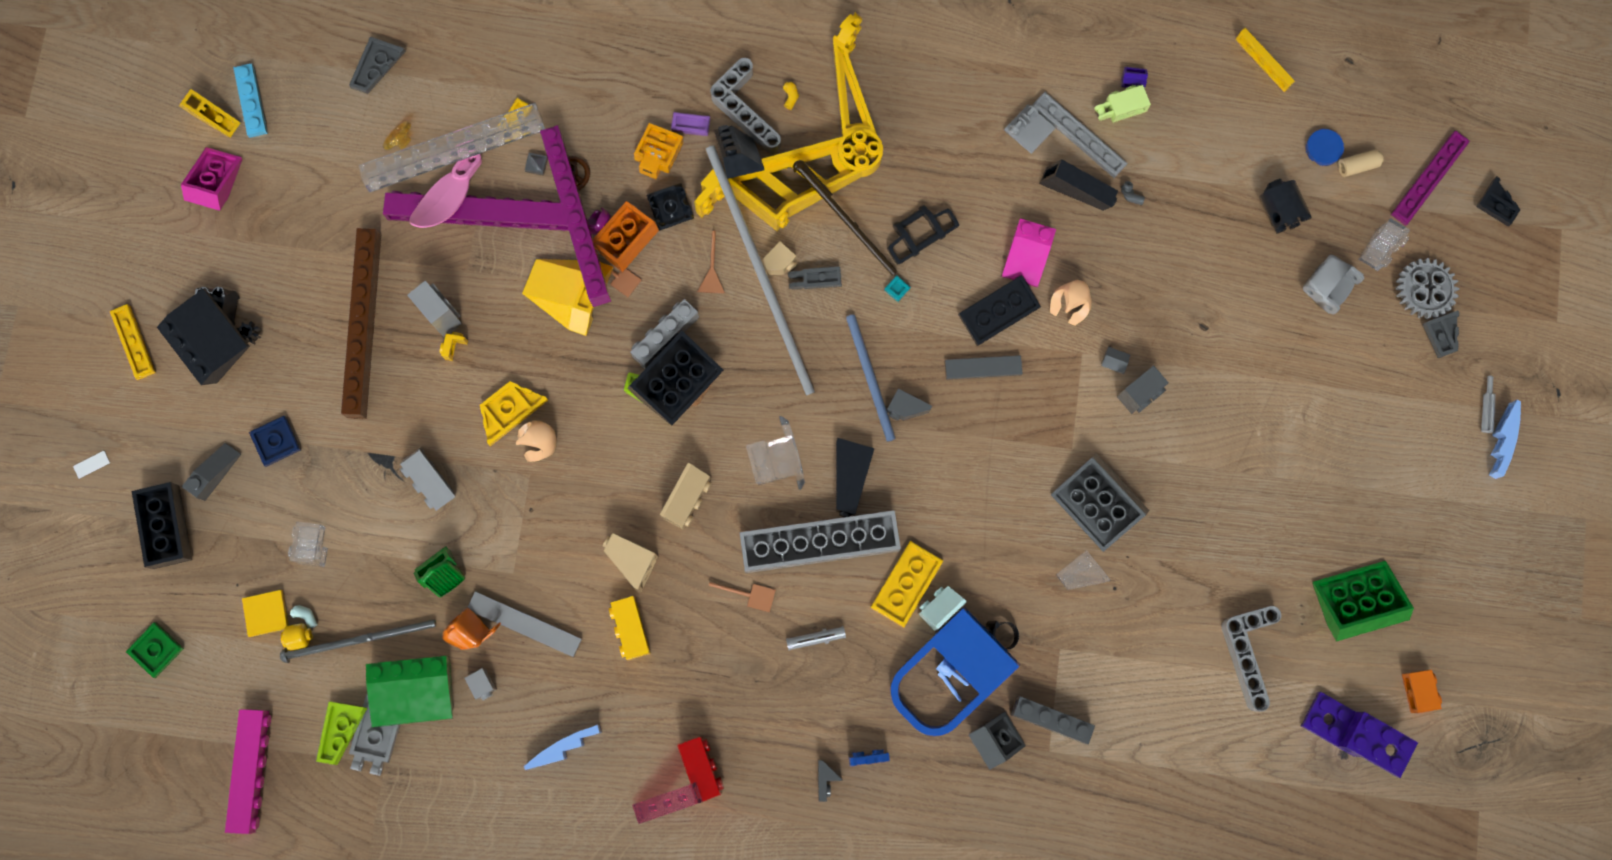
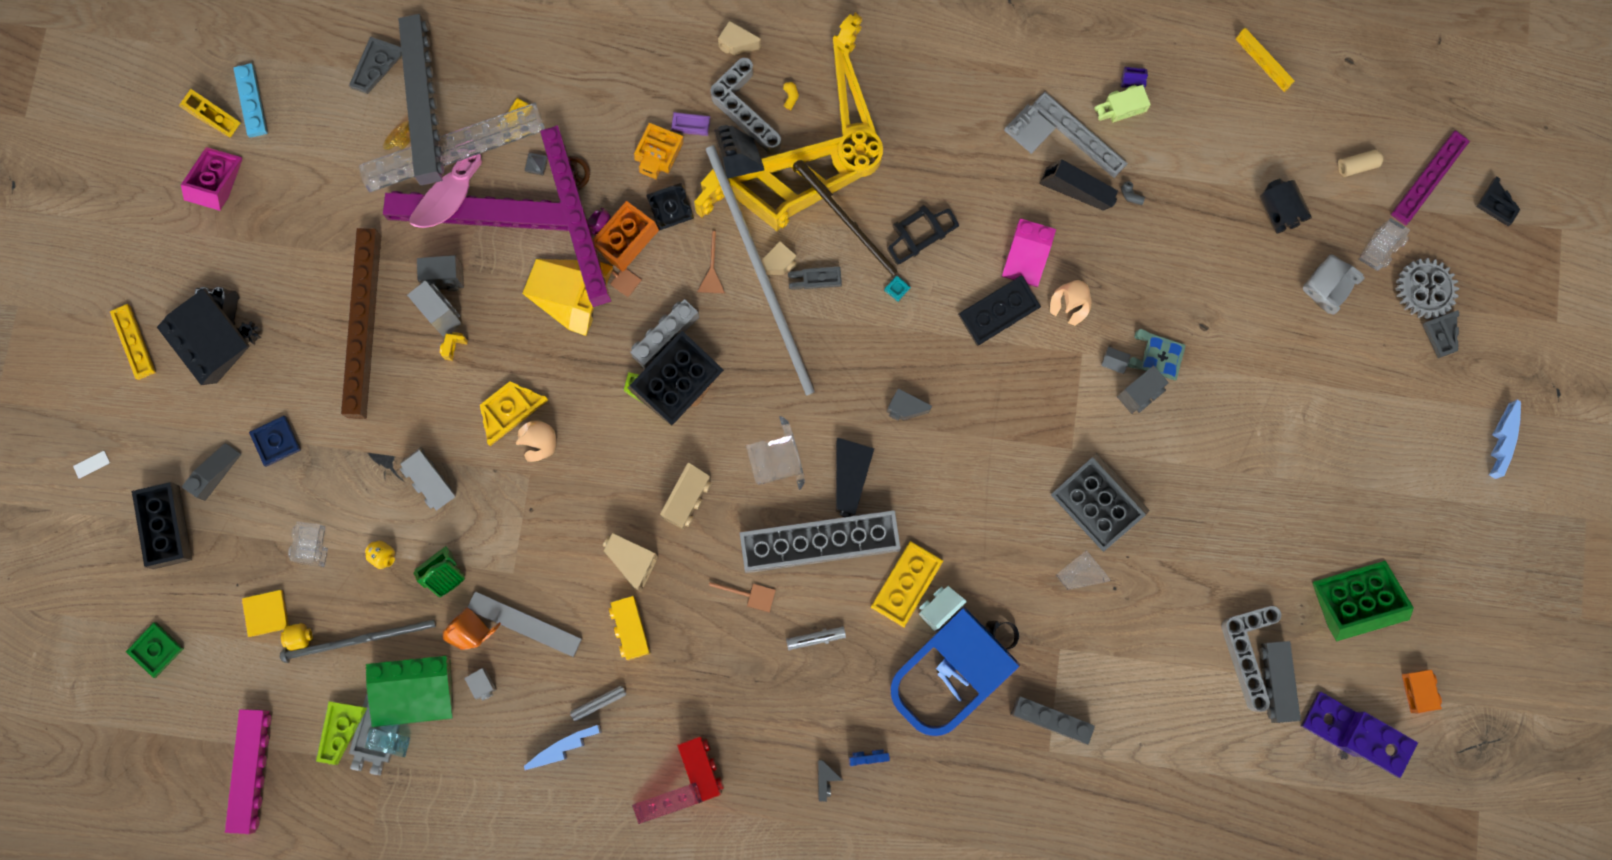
(304, 613): light aqua arm -> none
(380, 554): none -> yellow head
(387, 742): none -> clear light blue brick
(420, 100): none -> dark grey brick
(442, 271): none -> dark grey brick
(598, 703): none -> light grey axle
(737, 40): none -> tan slope
(870, 377): sand blue piece -> none
(983, 367): dark grey tile -> none
(997, 740): dark grey slope -> none
(1160, 352): none -> sand green flag
(1280, 682): none -> dark grey brick
(1324, 147): blue tile -> none
(1488, 411): light grey axle -> none

